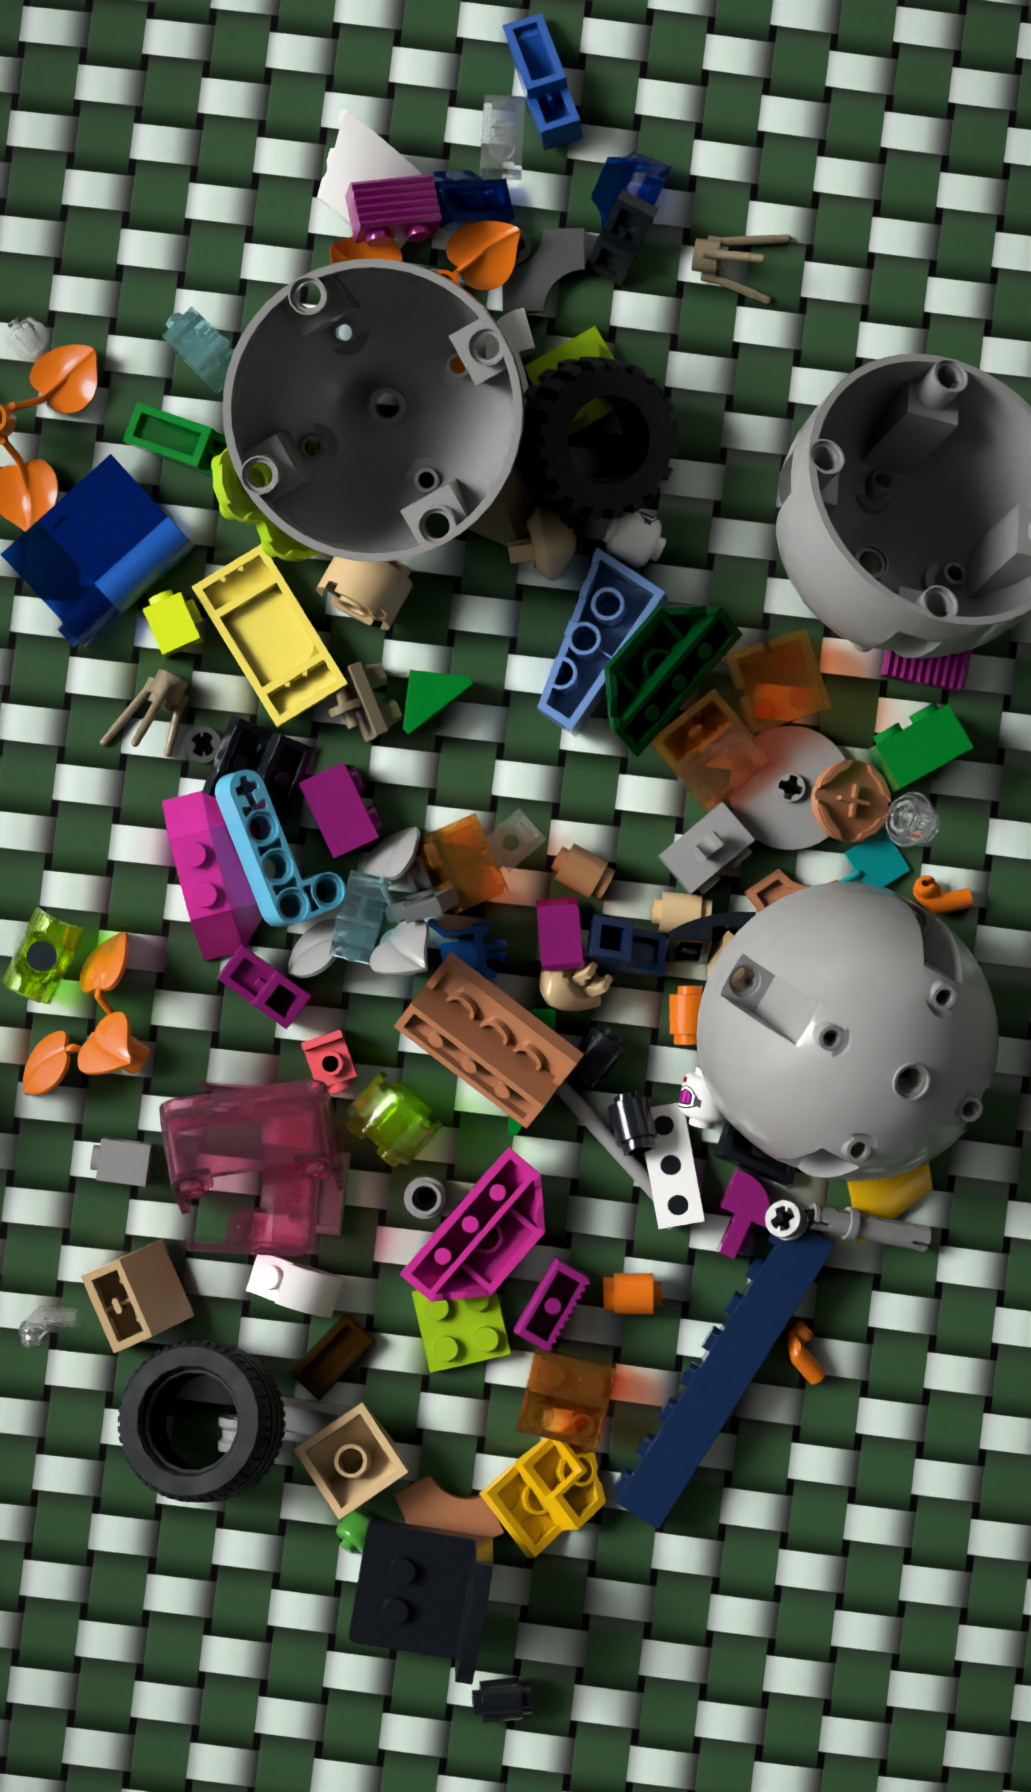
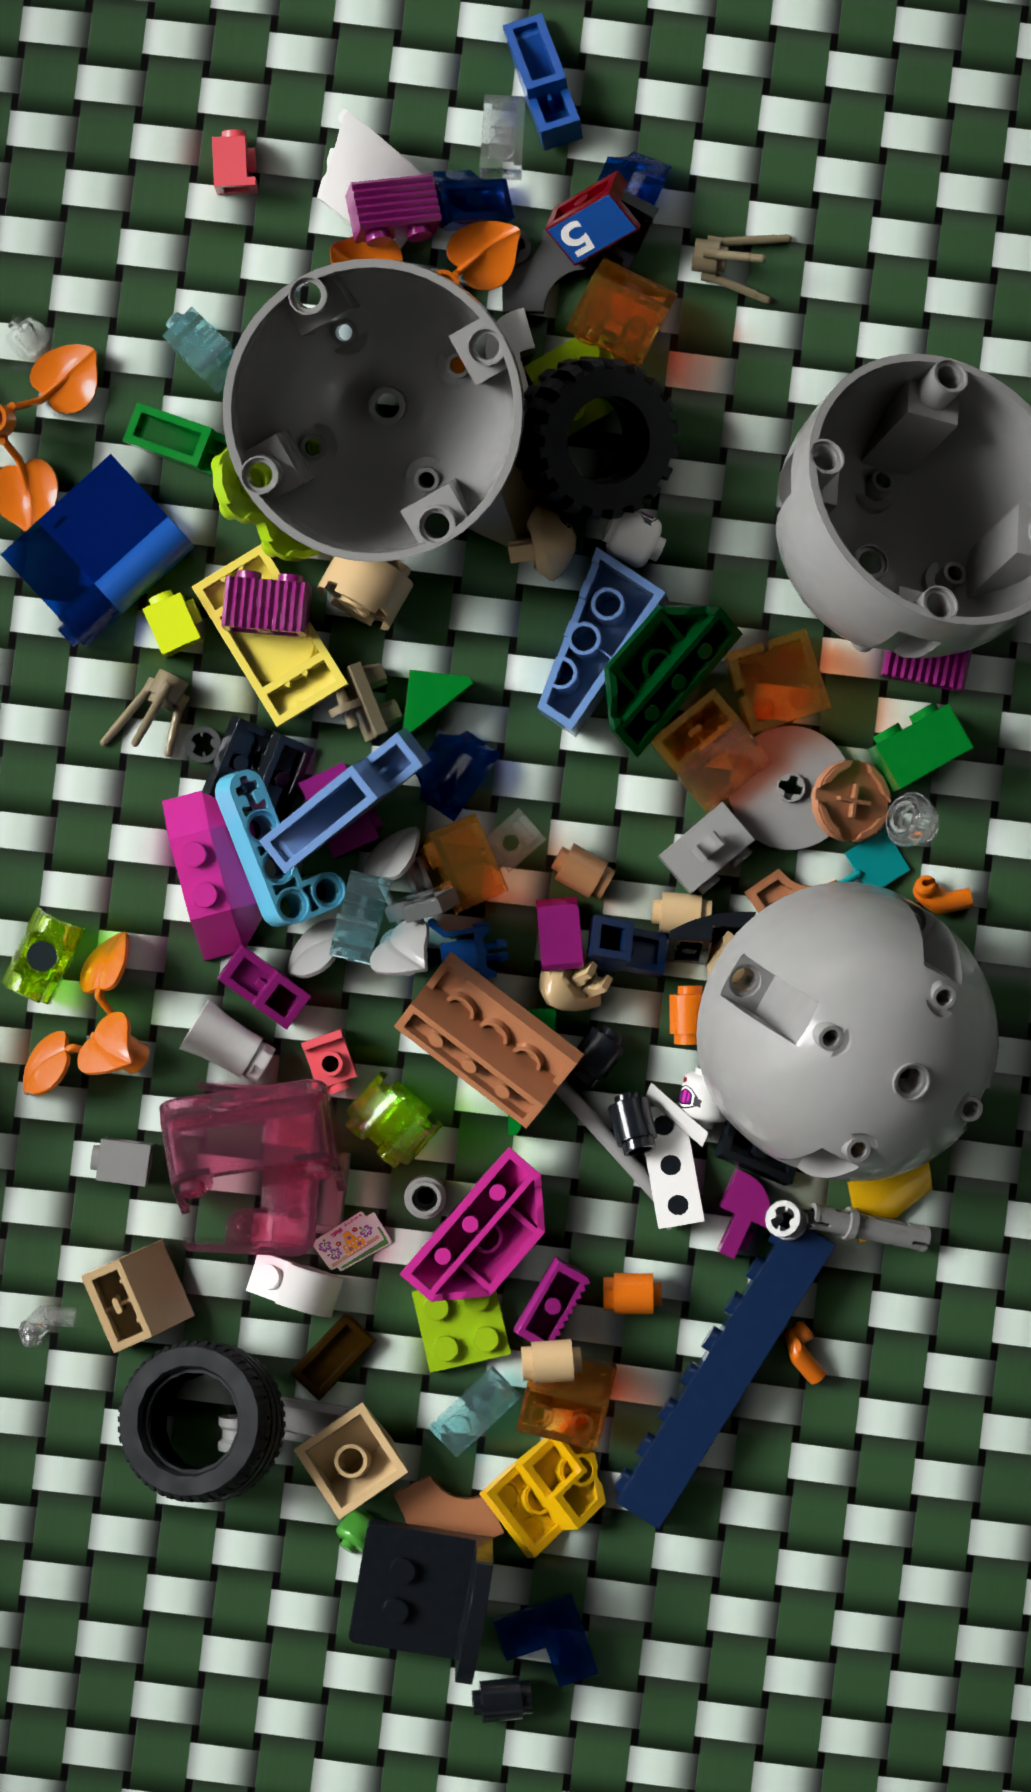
(227, 1043): none -> white plant
(233, 164): none -> coral brick
(266, 605): none -> magenta brick
(345, 800): none -> medium blue slope
(352, 1241): none -> white sticker
(455, 771): none -> clear blue slope
(474, 1411): none -> clear light blue slope
(550, 1361): none -> tan brick
(552, 1626): none -> clear blue plate
(592, 219): none -> panel
(621, 312): none -> clear orange slope
(676, 1114): none -> white sticker

